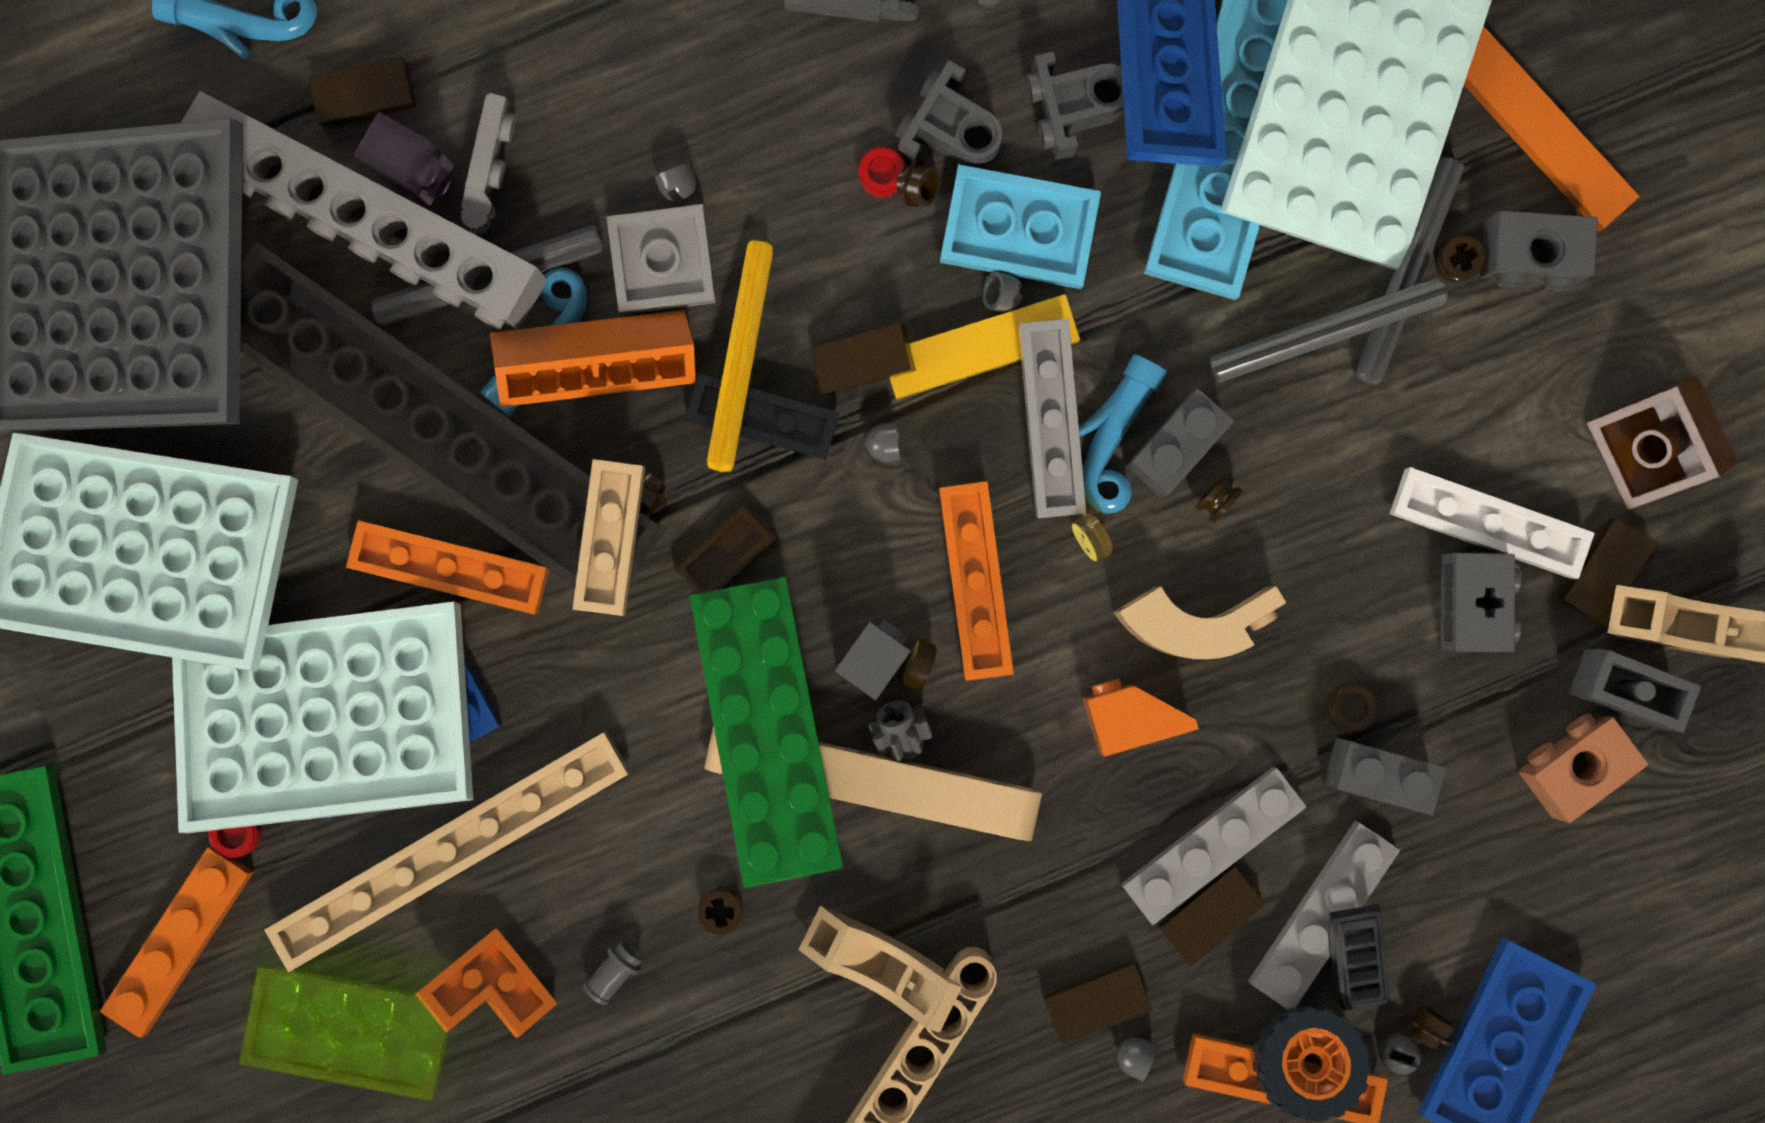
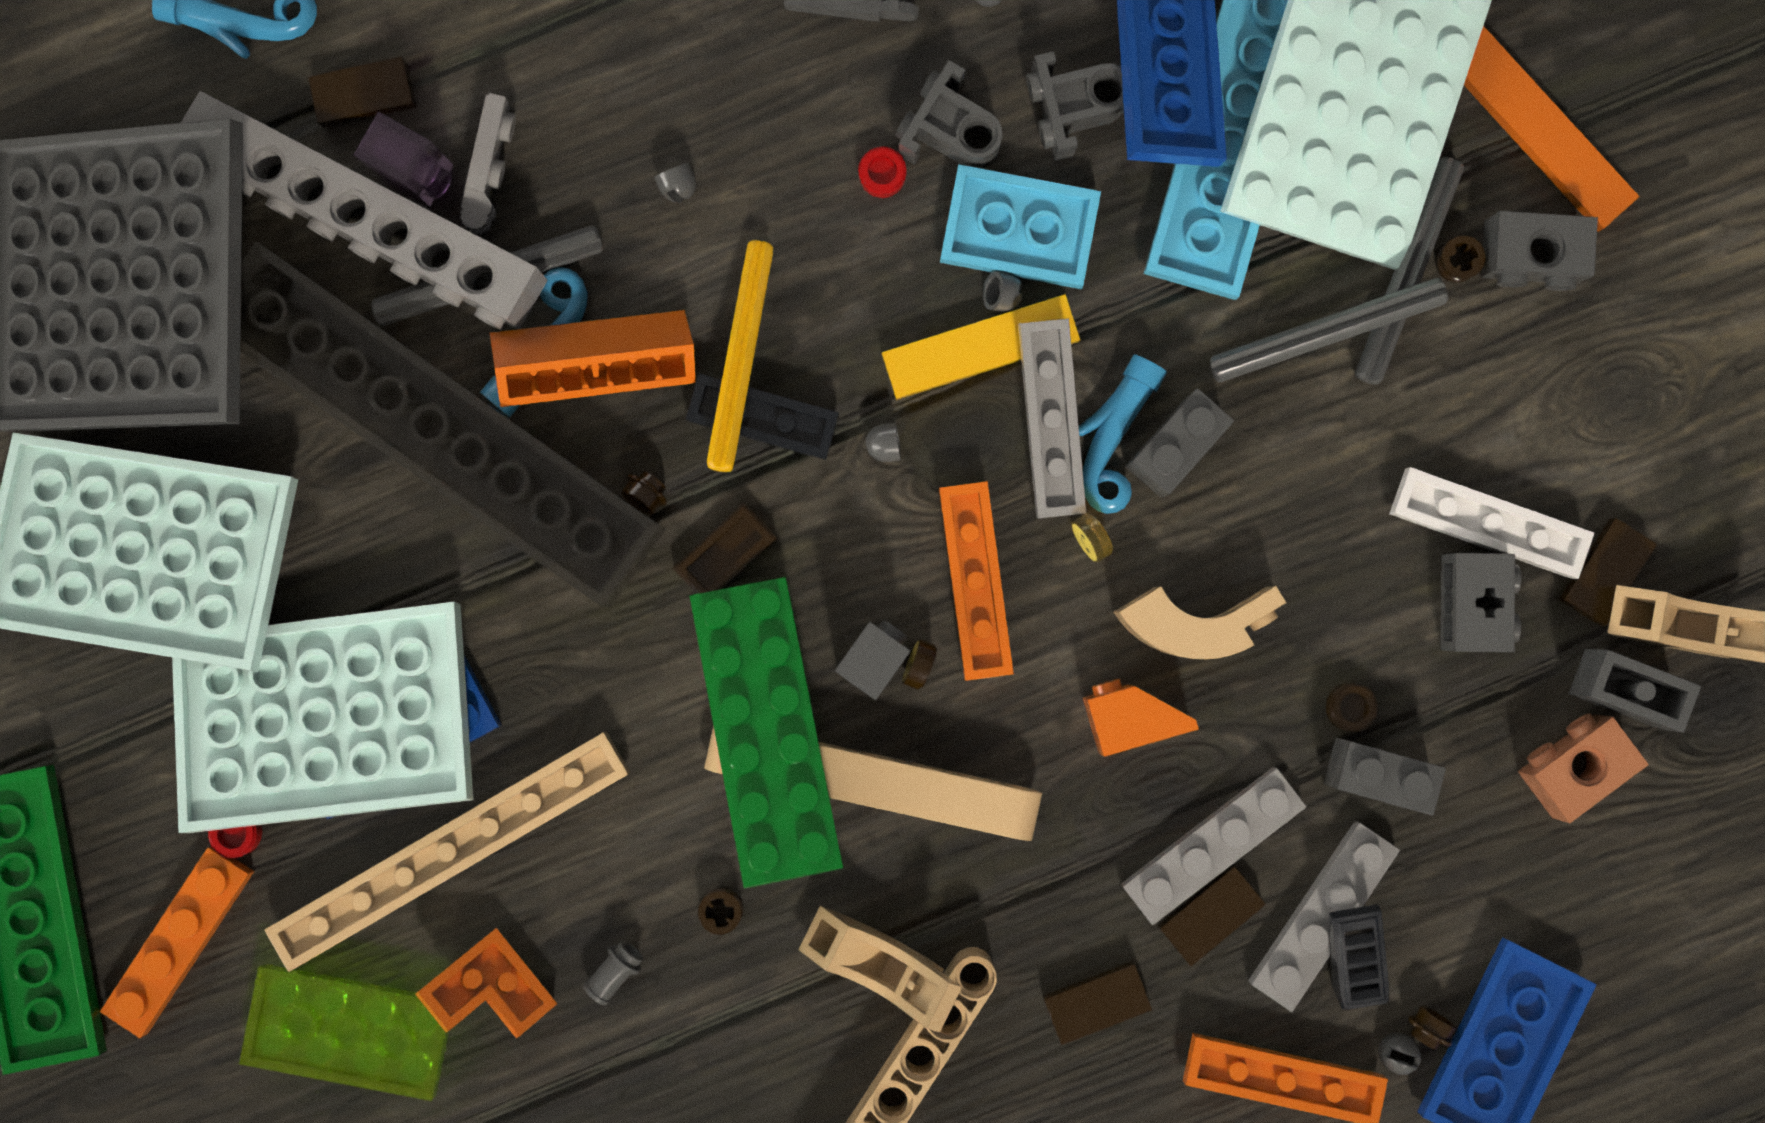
(447, 567): orange plate -> none
(608, 537): tan plate -> none
(661, 259): light grey plate -> none
(863, 359): dark brown tile -> none
(900, 730): dark grey gear -> none
(918, 184): dark brown plate -> none
(1136, 1057): dark grey hinge -> none
(1219, 498): dark brown bush -> none
(1332, 1084): black wheel -> none
(1663, 443): reddish brown slope -> none

